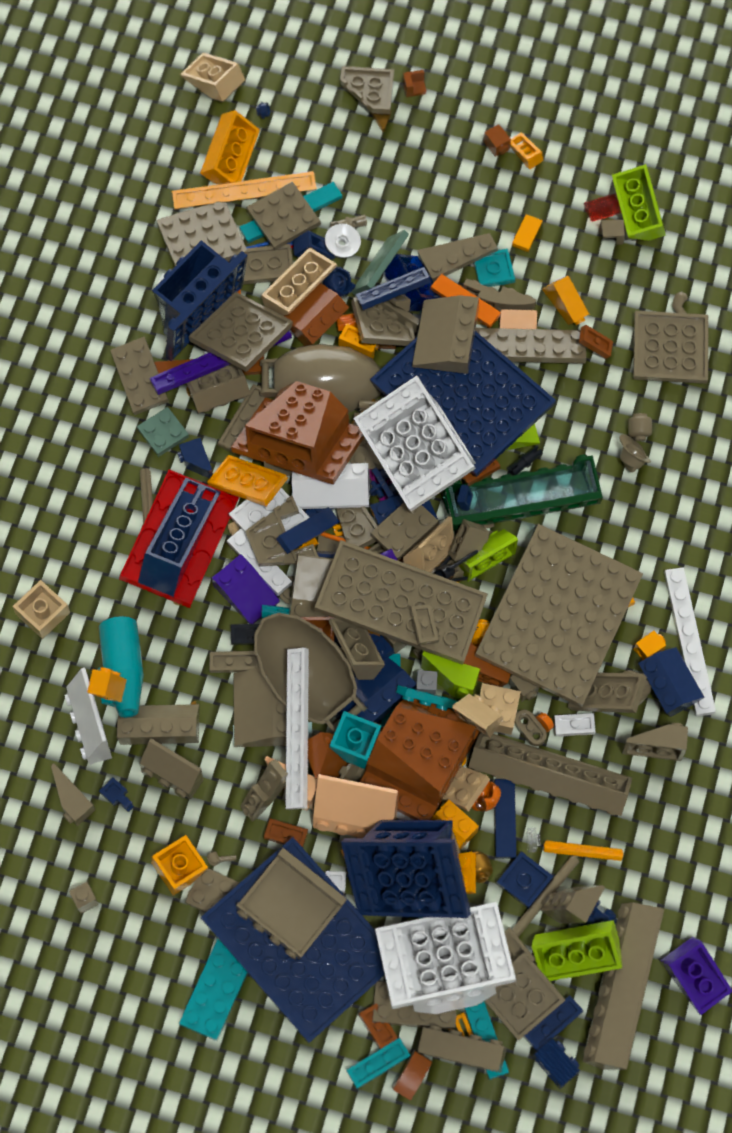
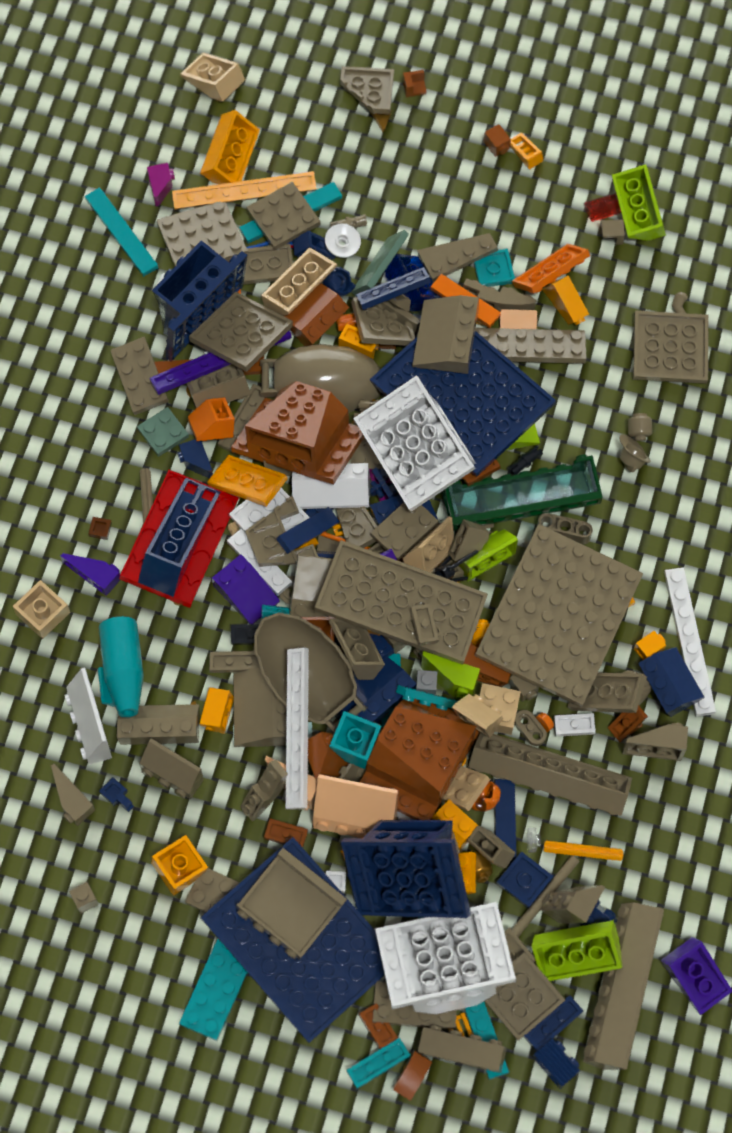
(95, 572): none -> dark purple slope
(100, 528): none -> reddish brown plate
(107, 684): light orange brick -> none
(121, 232): none -> teal tile
(160, 181): none -> magenta slope
(212, 420): none -> orange slope
(214, 859): dark tan hand -> none
(217, 710): none -> light orange hinge
(263, 110): dark blue plate -> none
(465, 498): dark blue tile -> none
(491, 847): none -> dark tan brick
(527, 233): light orange tile -> none
(551, 268): none -> orange plate
(573, 525): none -> dark tan beam
(595, 341): dark orange plate -> none
(627, 724): none -> dark orange slope

